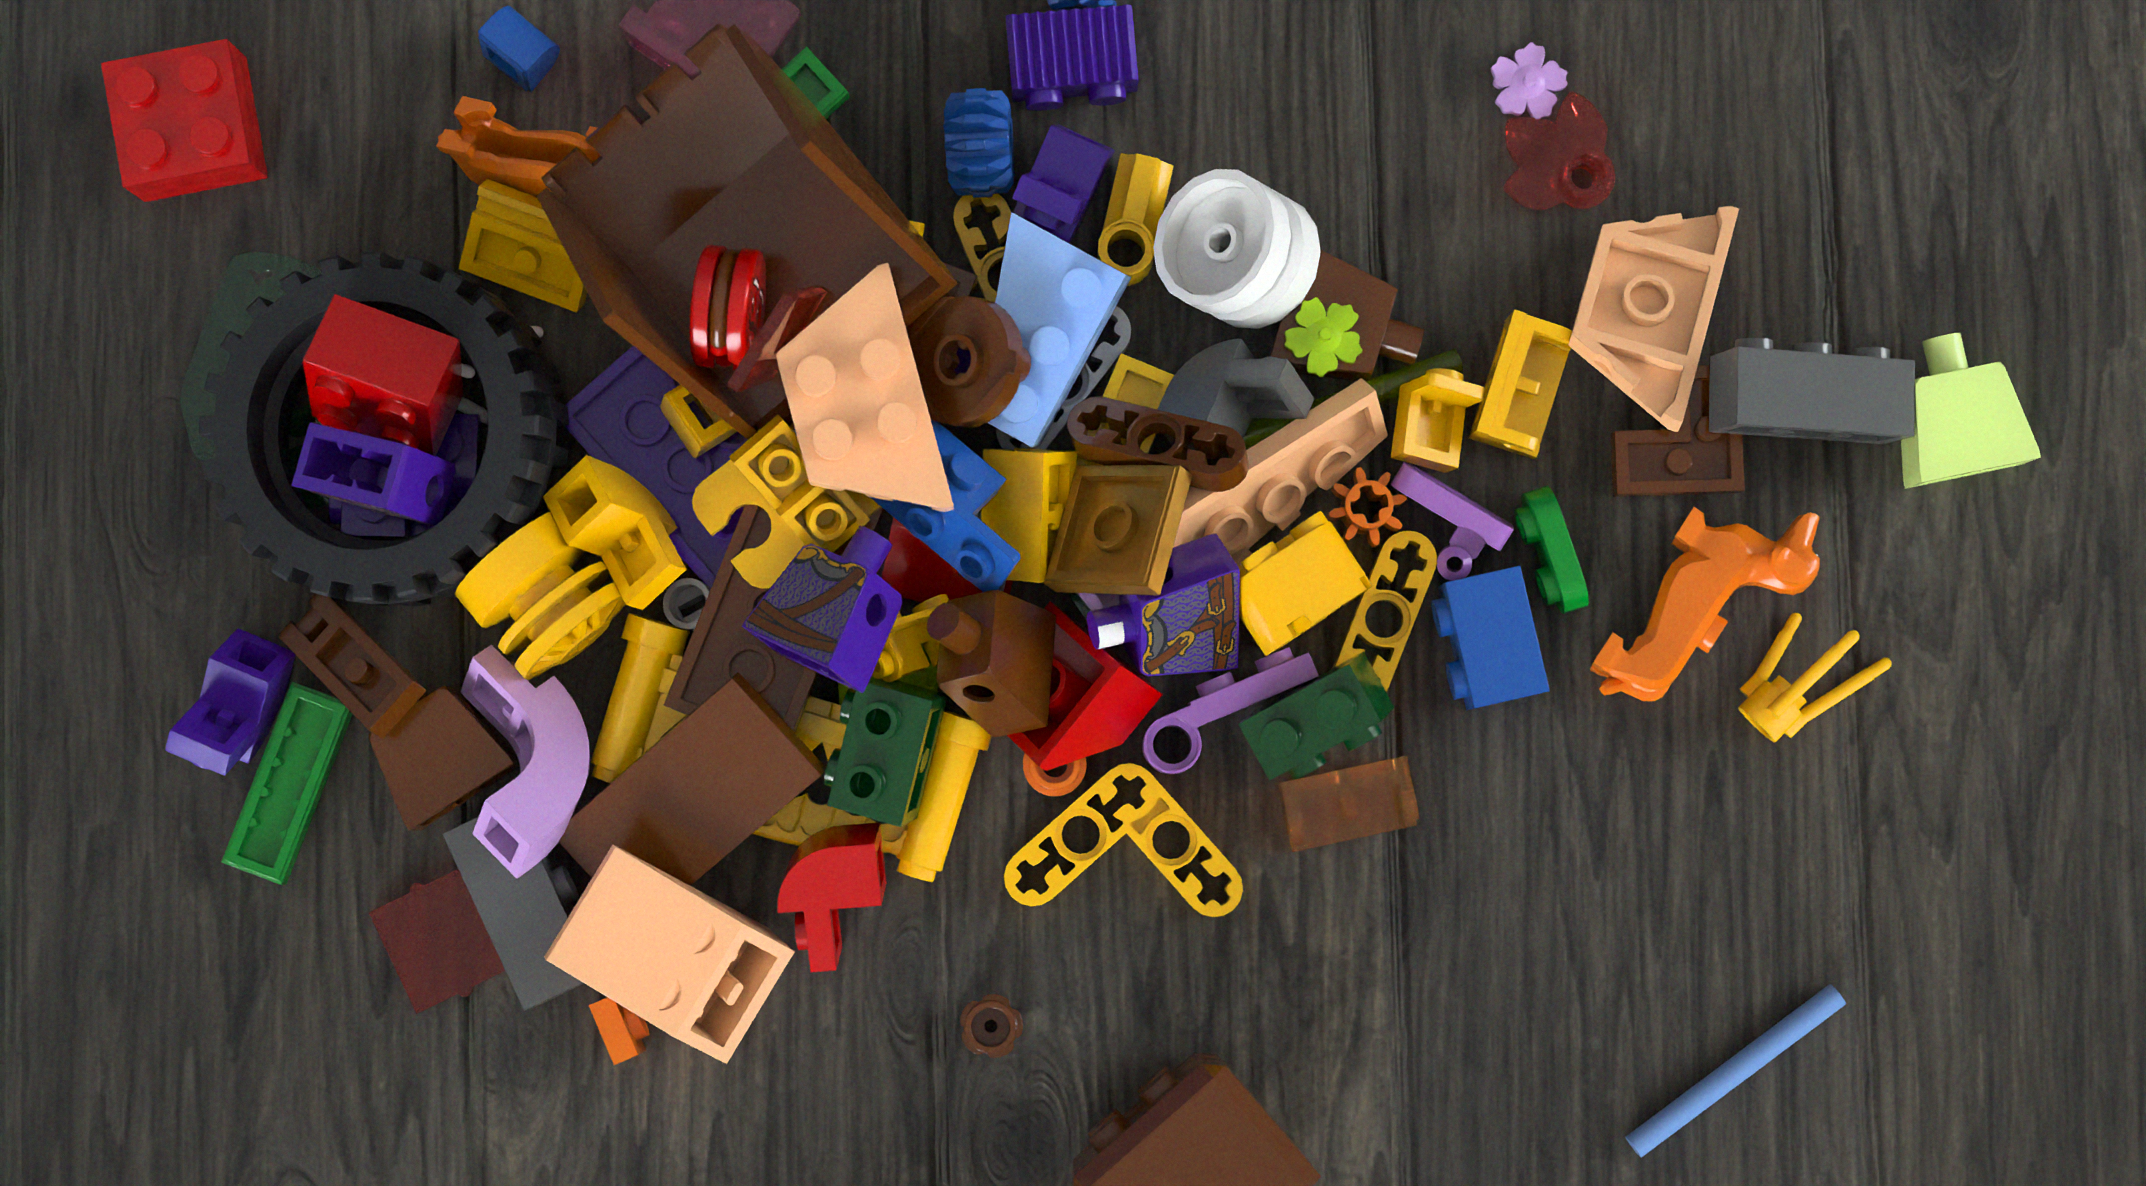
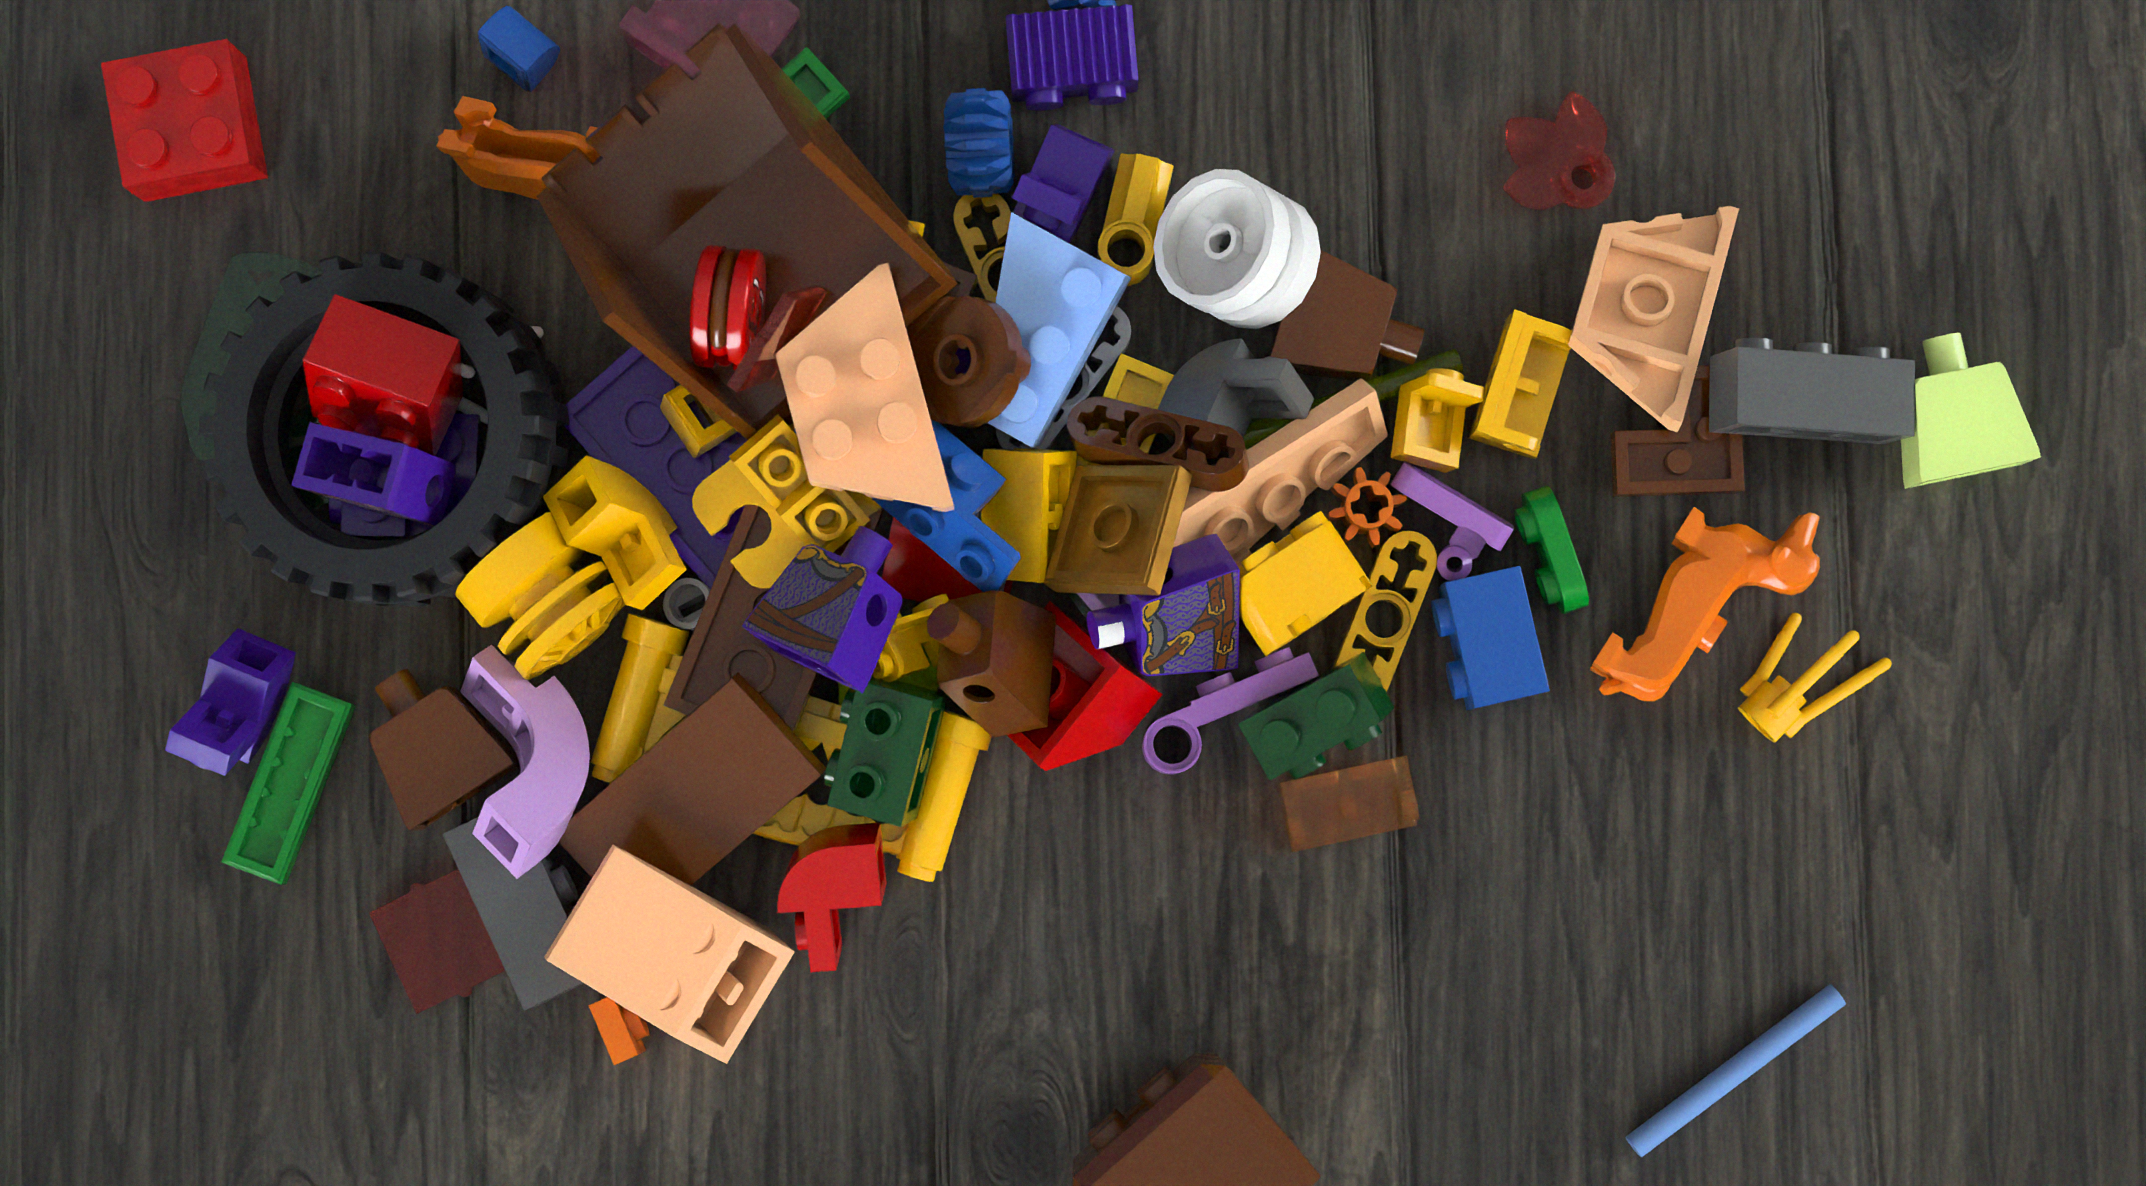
(352, 664): reddish brown plate -> none
(518, 247): yellow plate -> none
(994, 1043): reddish brown plate -> none
(1054, 785): orange plate -> none
(1140, 827): yellow beam -> none
(1324, 336): lime plant -> none
(1527, 82): lavender plant -> none

